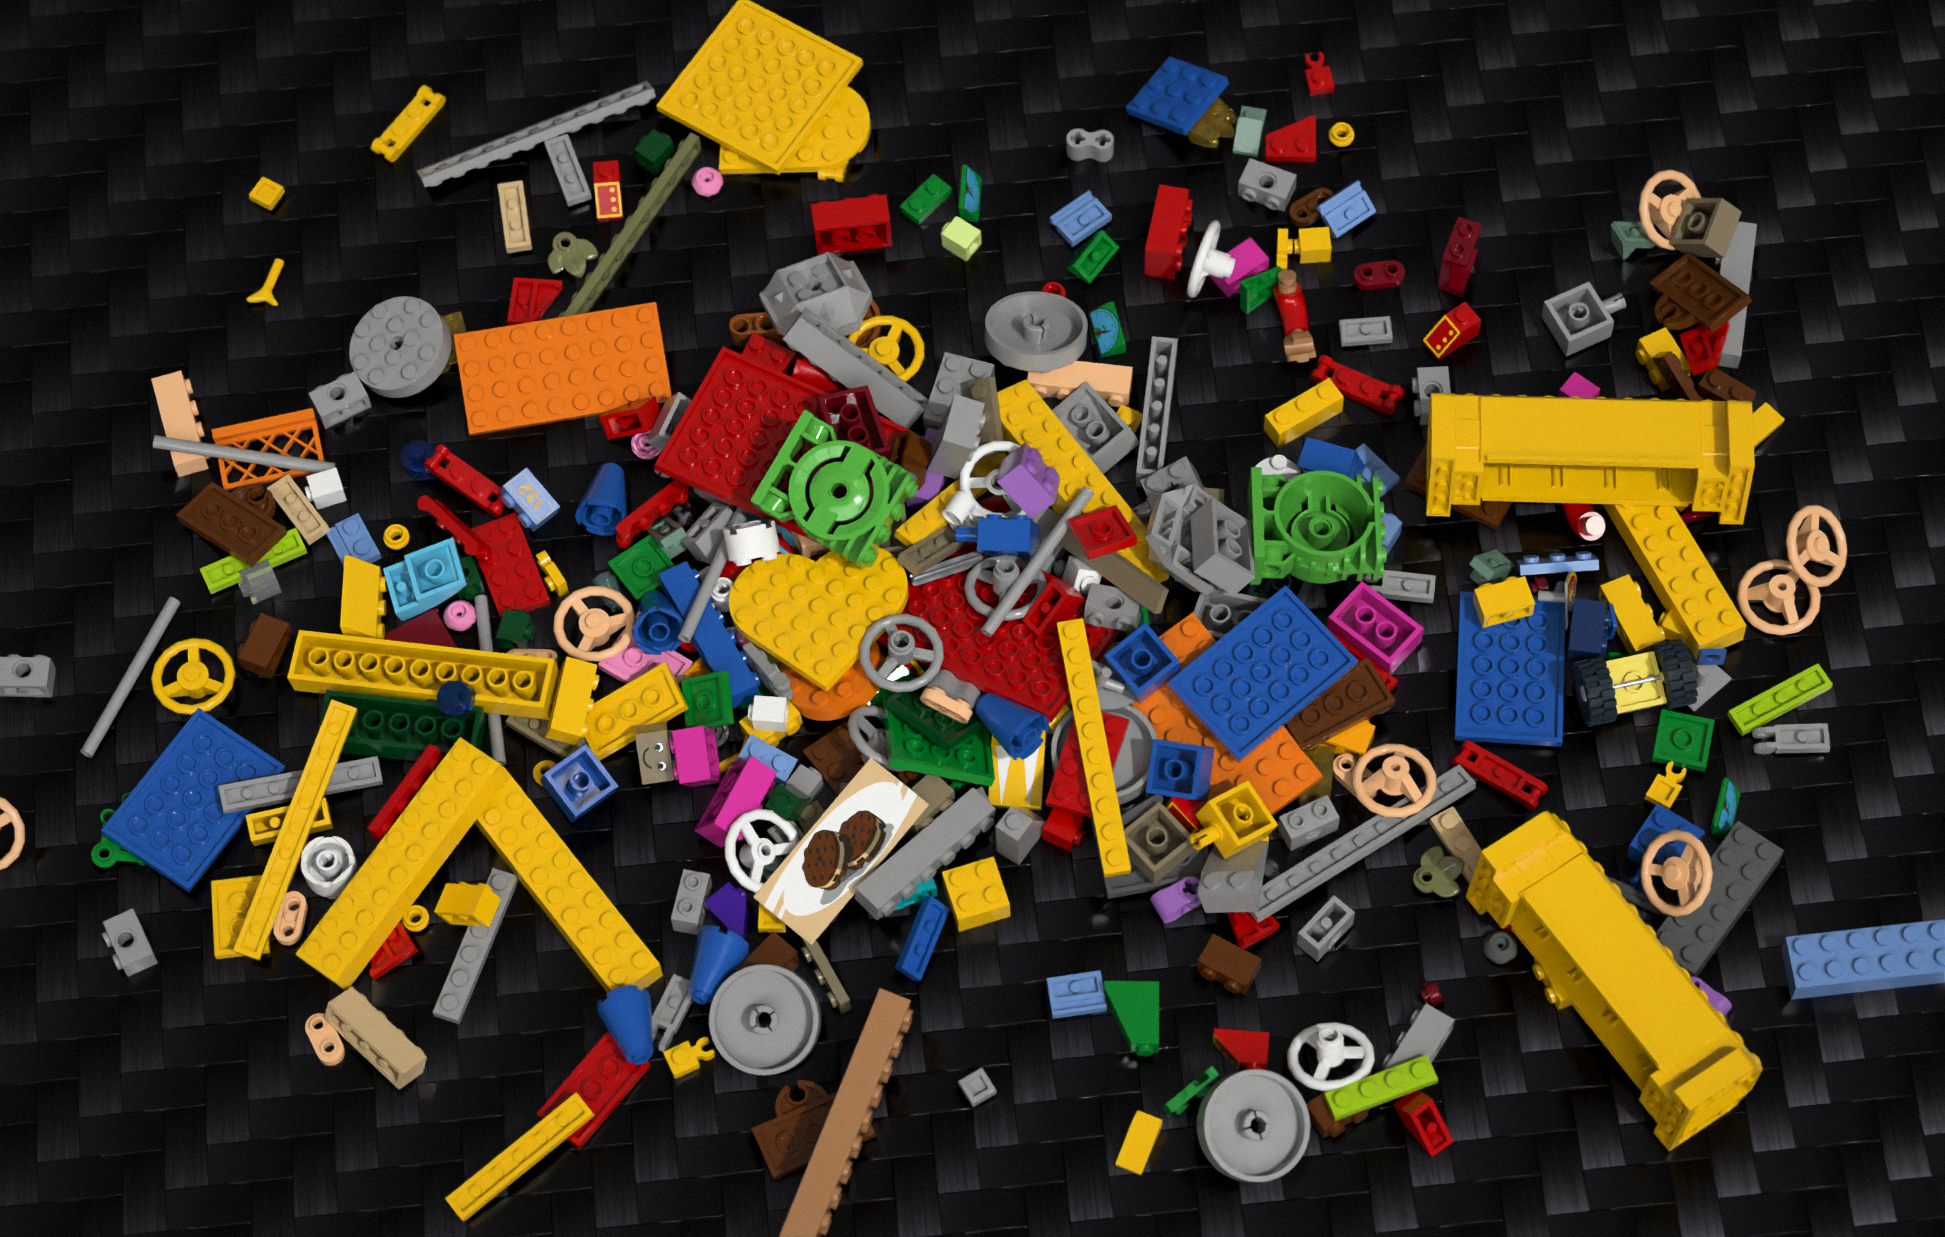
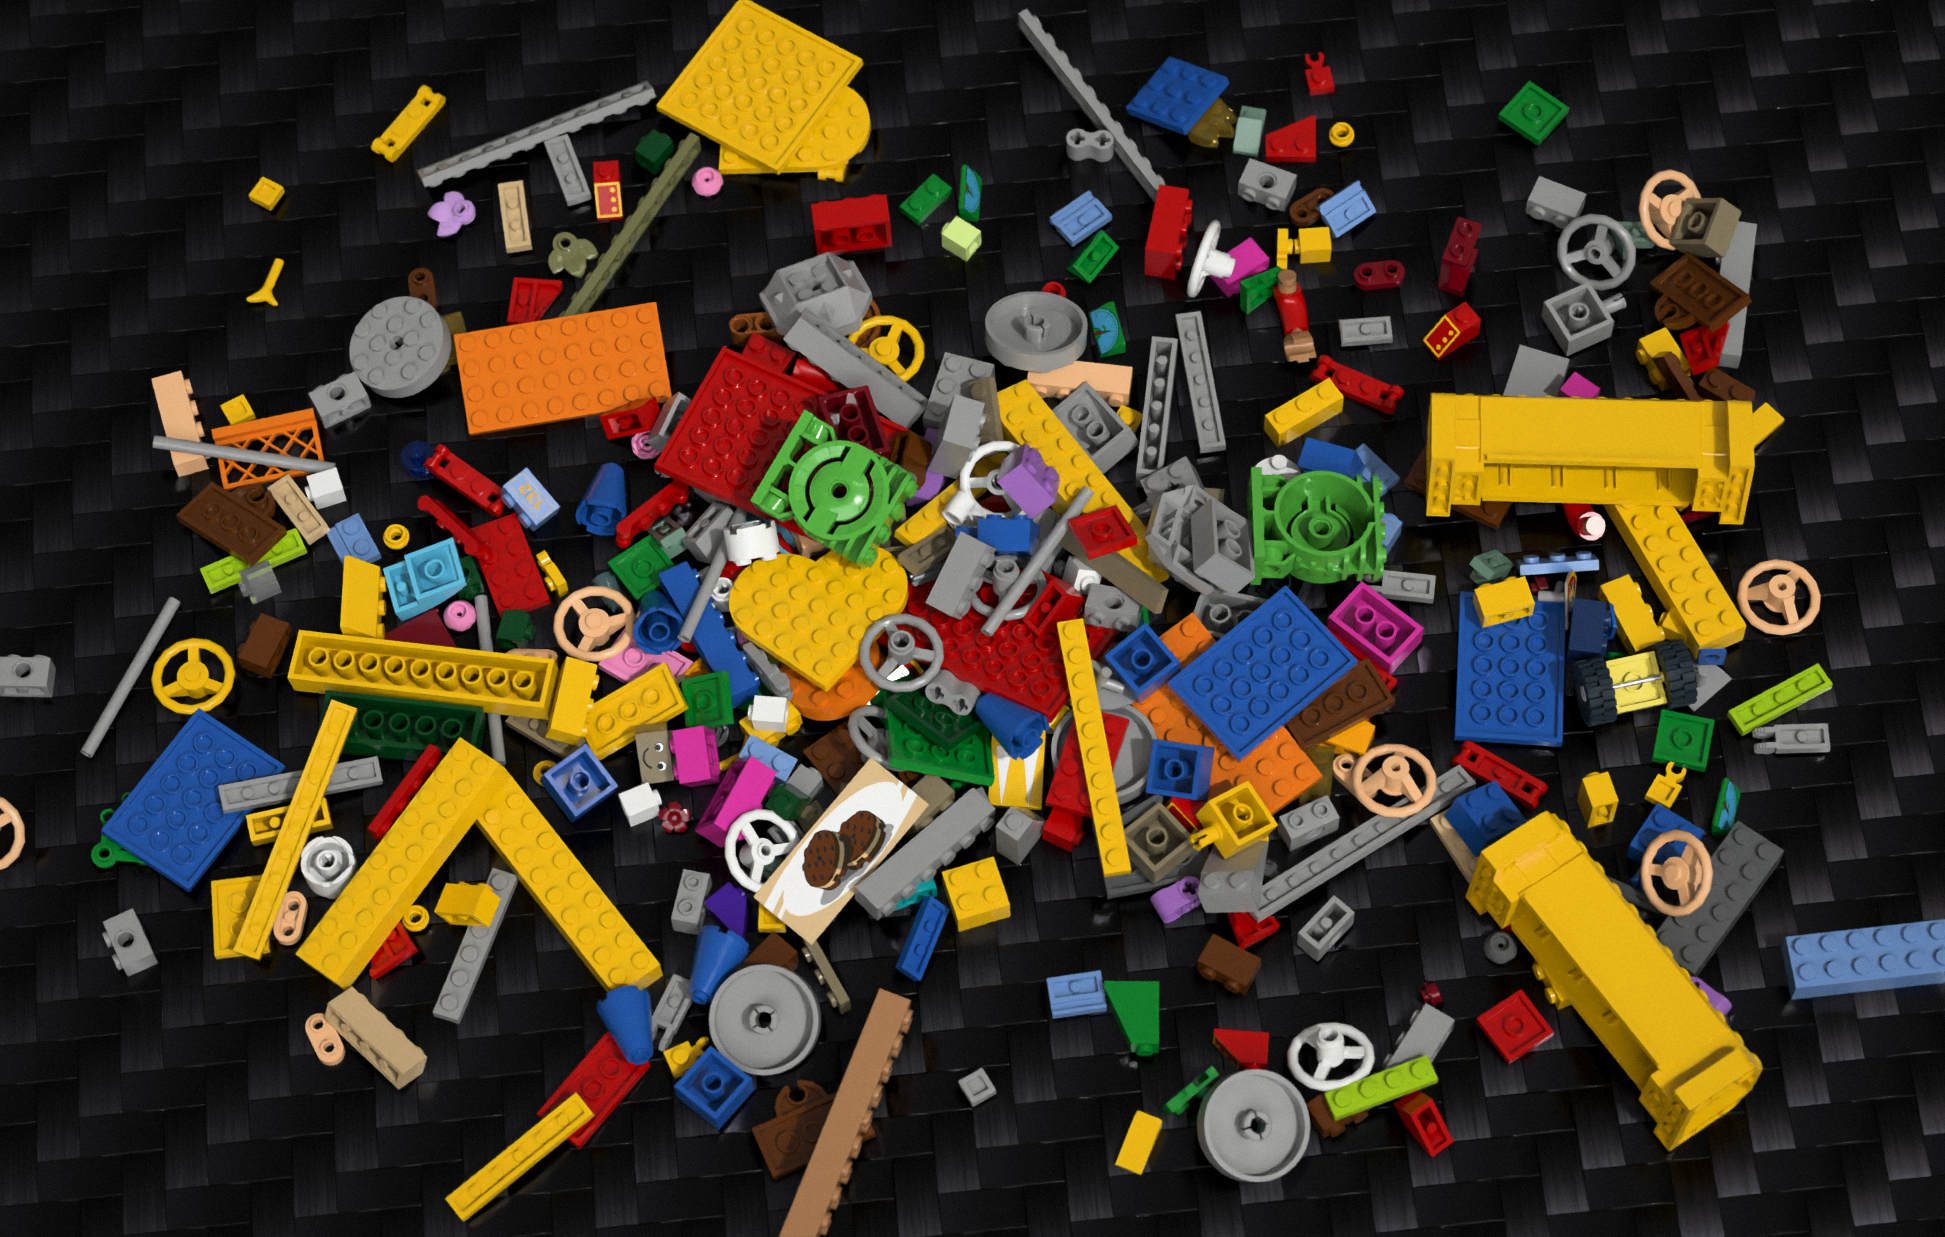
(238, 410): none -> yellow plate
(423, 289): none -> reddish brown plate
(450, 214): none -> lavender plate
(456, 698): clear blue piece -> none
(640, 804): none -> white brick
(674, 818): none -> dark red plant
(714, 1087): none -> blue brick
(955, 709): light nougat plate -> none
(961, 575): none -> light grey brick
(1087, 100): none -> light grey plate
(1200, 382): none -> light grey plate
(1428, 381): light grey brick -> none
(1442, 870): olive plate -> none
(1484, 816): none -> blue brick
(1514, 1026): none -> red plate
(1533, 113): none -> green plate
(1536, 373): none -> light grey brick
(1555, 202): none -> light grey brick
(1597, 251): none -> light grey piece
(1597, 799): none -> yellow brick
(1814, 545): light nougat piece -> none

